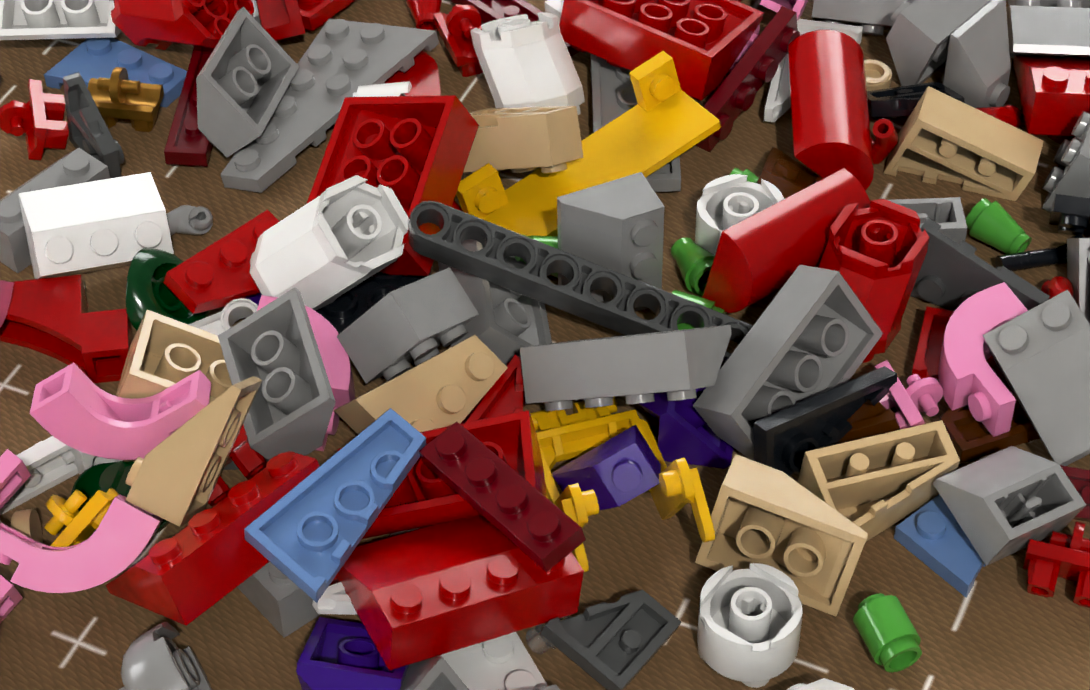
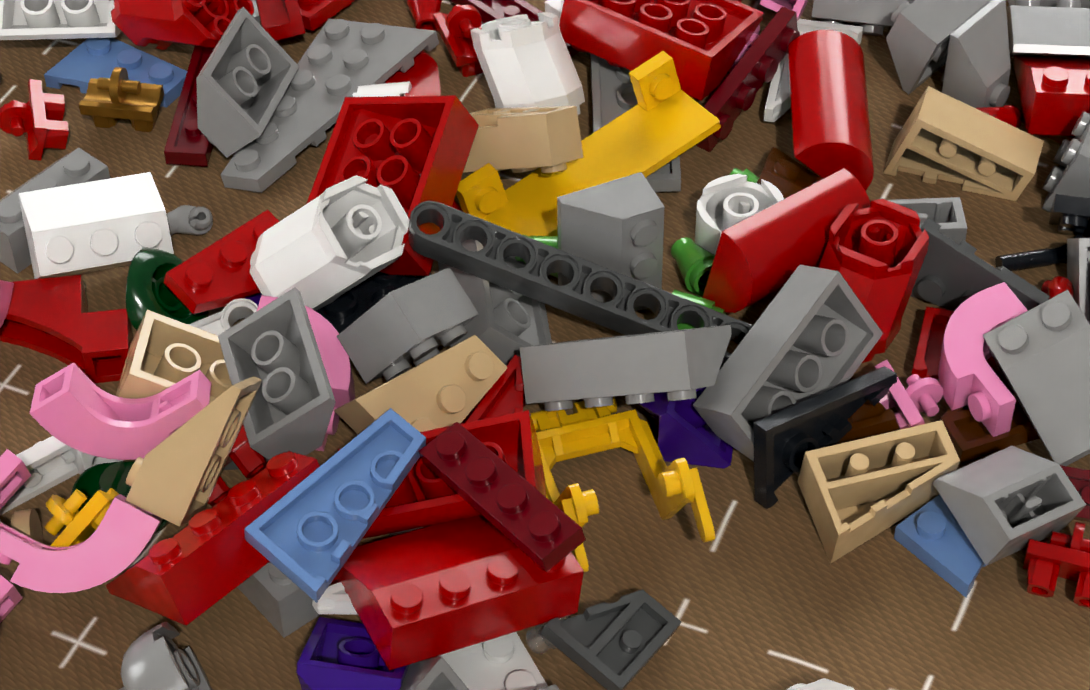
(87, 126): dark grey wing -> none
(614, 469): dark purple slope -> none
(749, 623): white brick -> none
(782, 524): tan slope -> none
(877, 75): tan tile -> none
(885, 140): red arm -> none
(887, 632): bright green brick -> none
(901, 101): black wing -> none
(995, 227): bright green cone -> none

